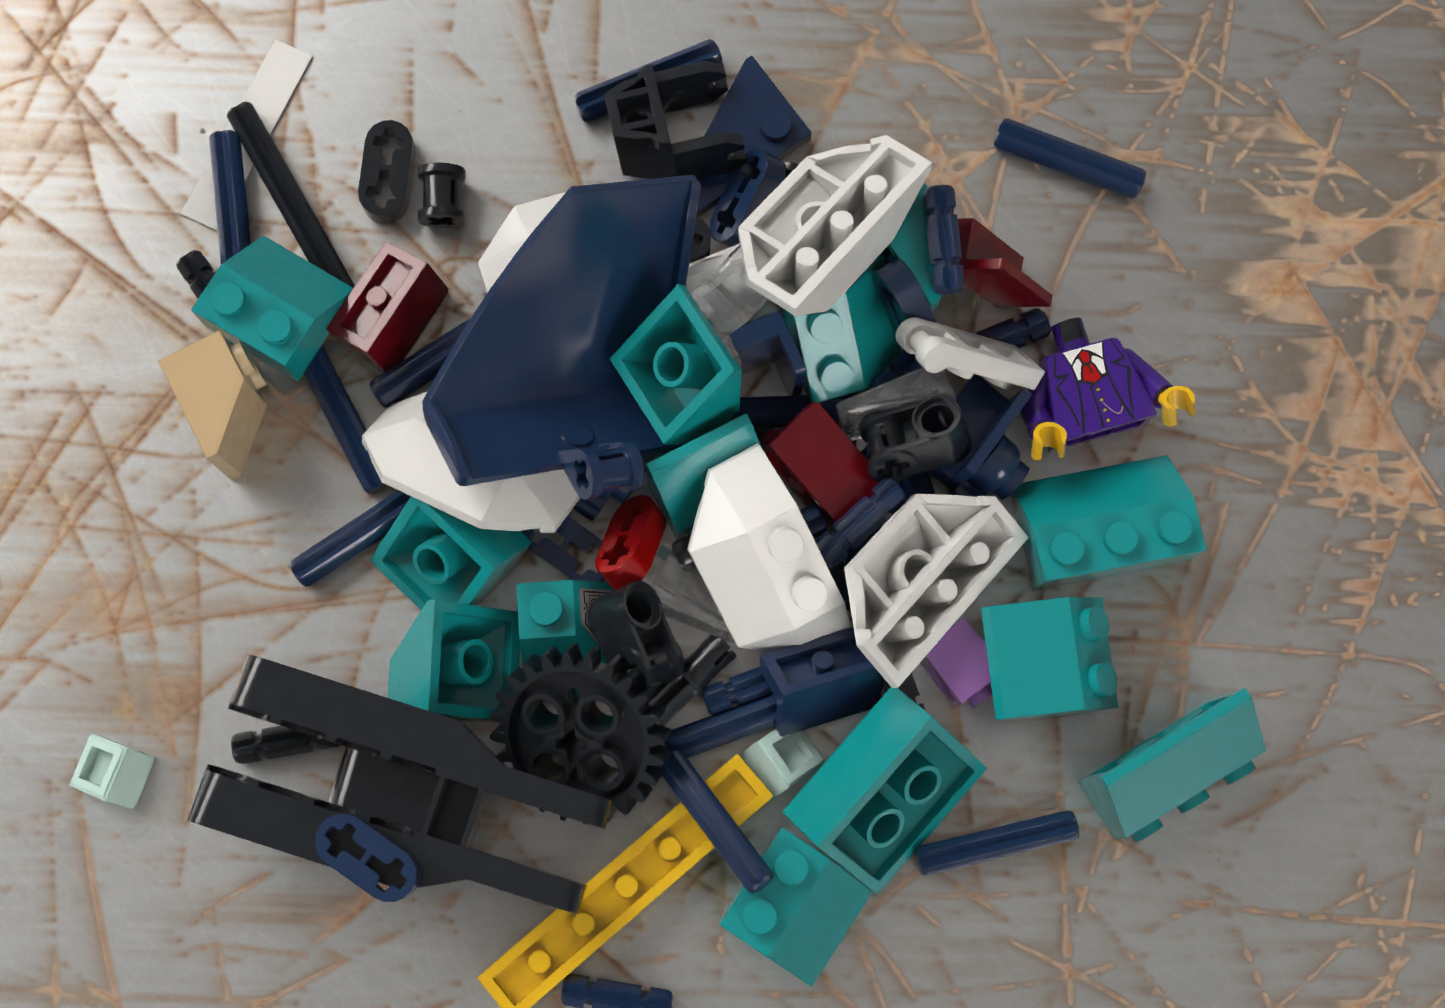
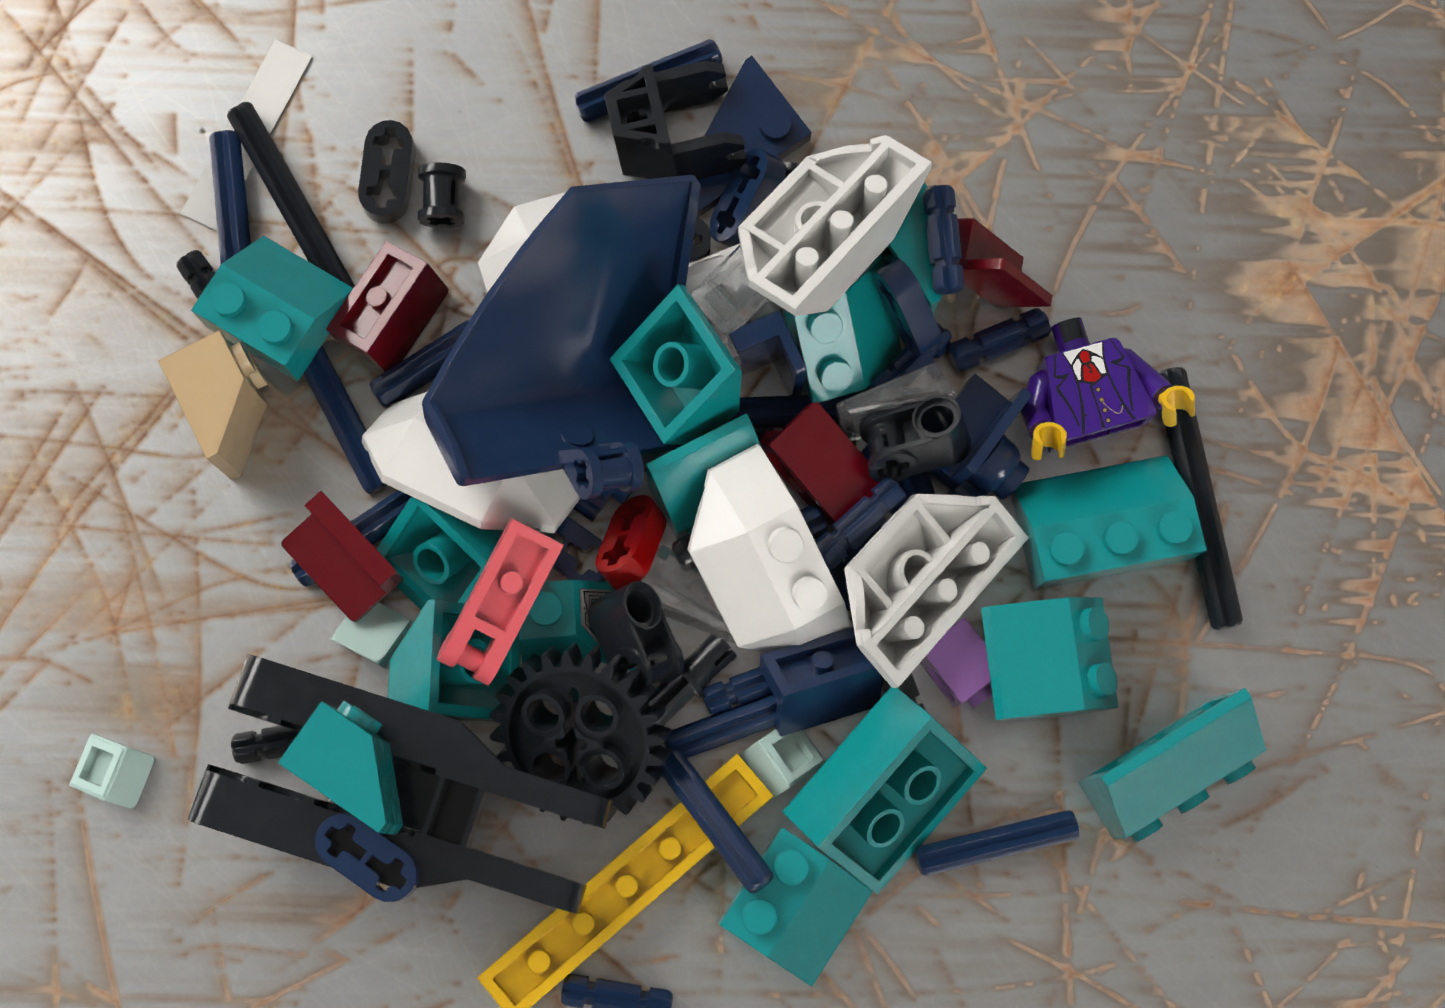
(340, 559): none -> dark red panel
(348, 764): none -> teal slope
(374, 634): none -> light aqua slope
(500, 600): none -> coral plate
(967, 354): white plate -> none
(1070, 158): dark blue axle -> none
(1192, 466): none -> black axle

